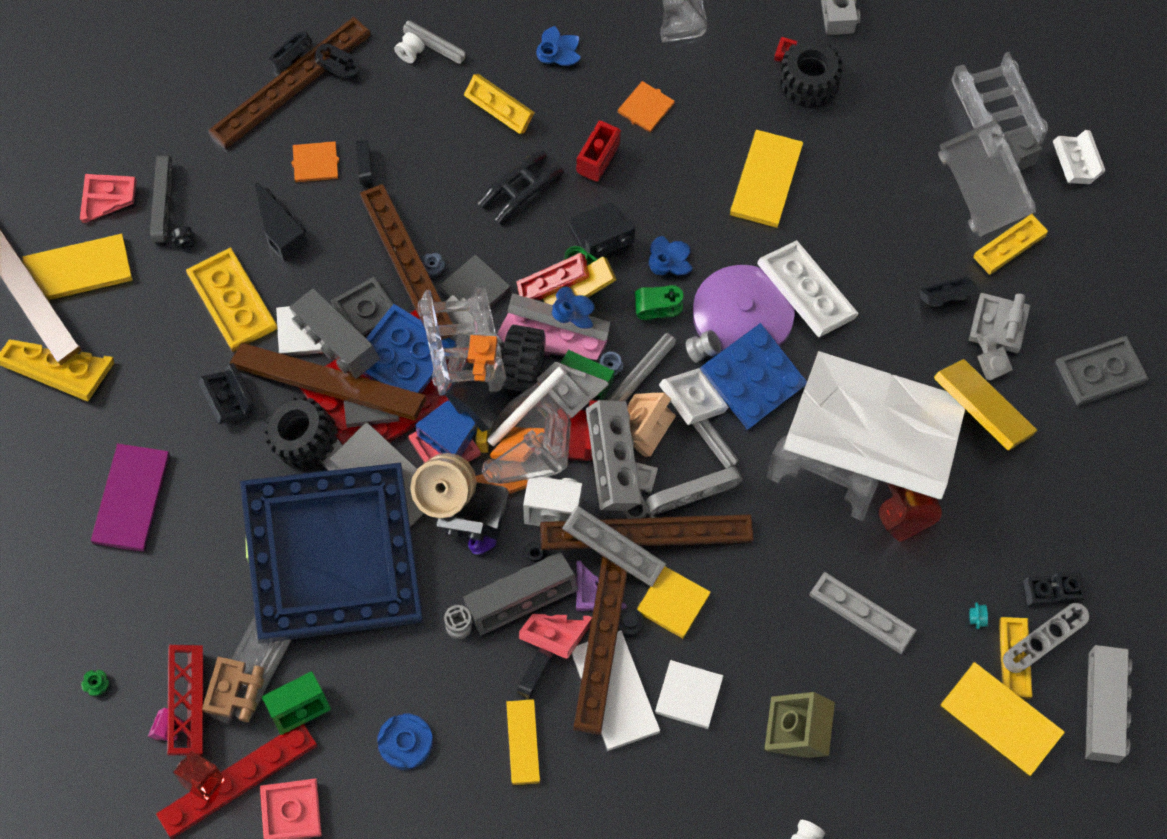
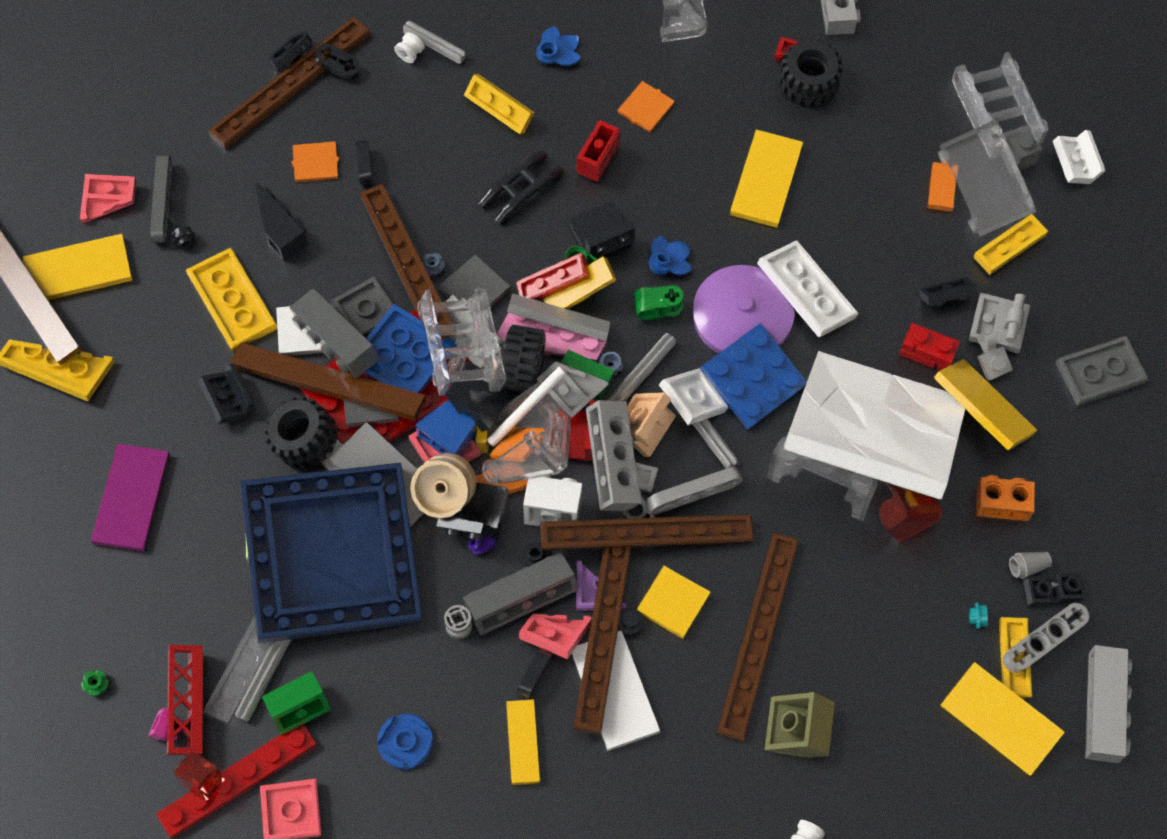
(225, 685): medium nougat plate -> none
(482, 352): orange plate -> none
(572, 308): blue plate -> none
(614, 546): light grey tile -> none
(689, 694): white tile -> none
(703, 346): light grey wheel -> none
(757, 637): none -> reddish brown tile
(863, 612): light grey tile -> none
(929, 347): none -> red brick
(941, 188): none -> orange tile
(1005, 505): none -> orange brick
(1029, 563): none -> light grey cone

